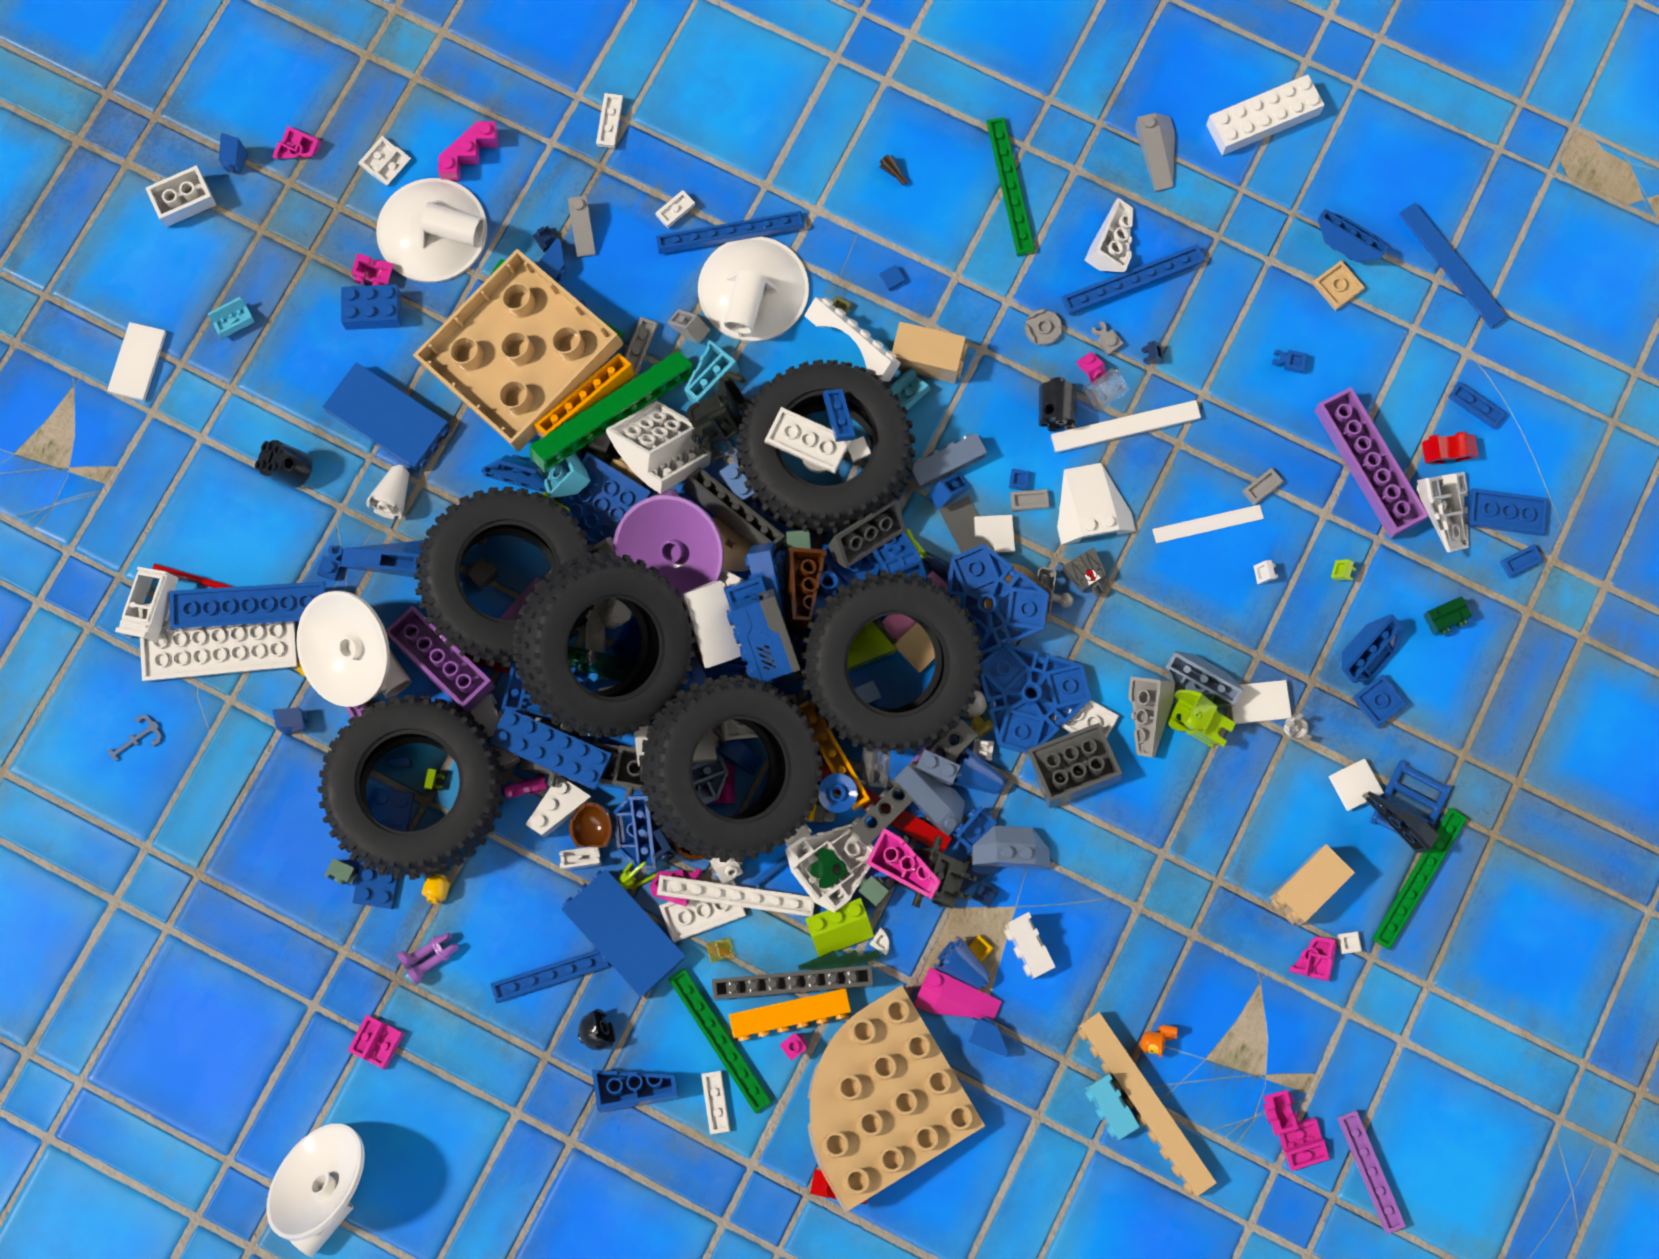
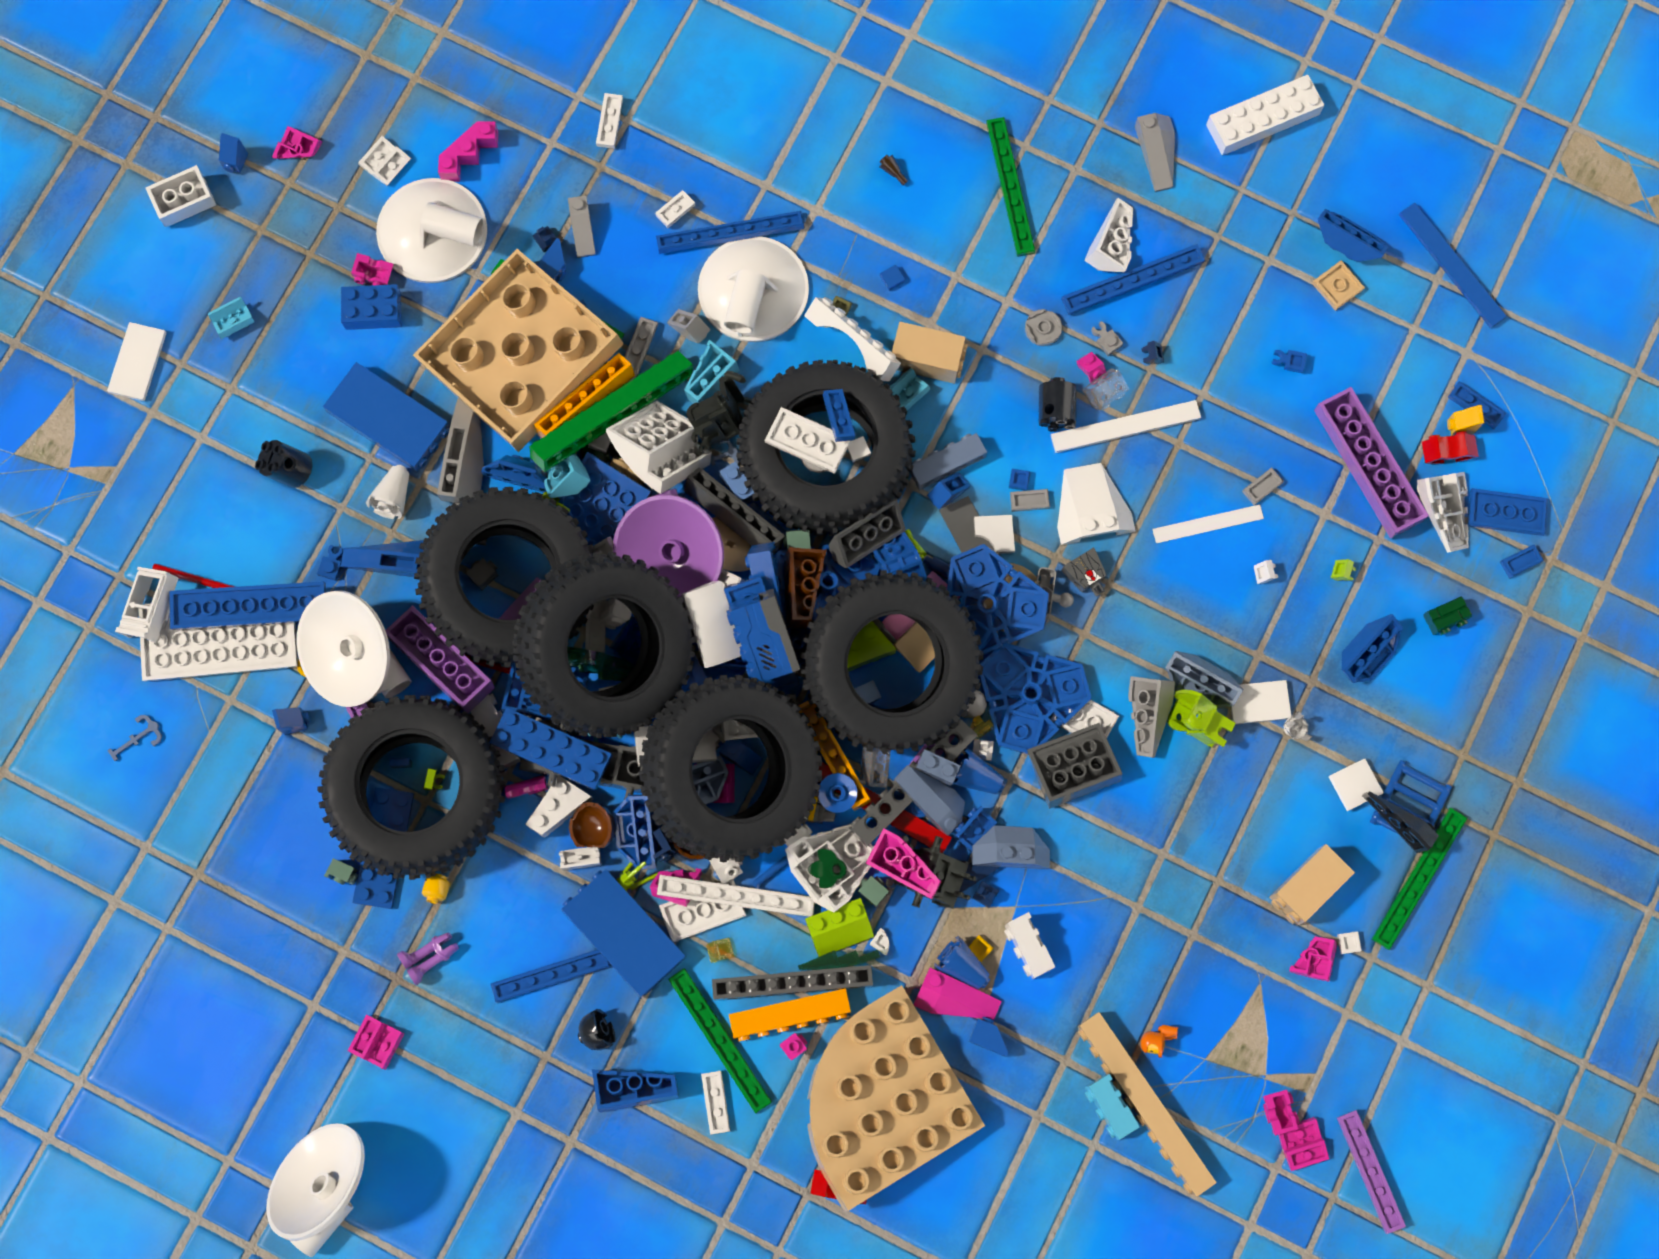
(462, 456): none -> light grey wedge
(1379, 701): blue plate -> none
(1466, 420): none -> yellow slope

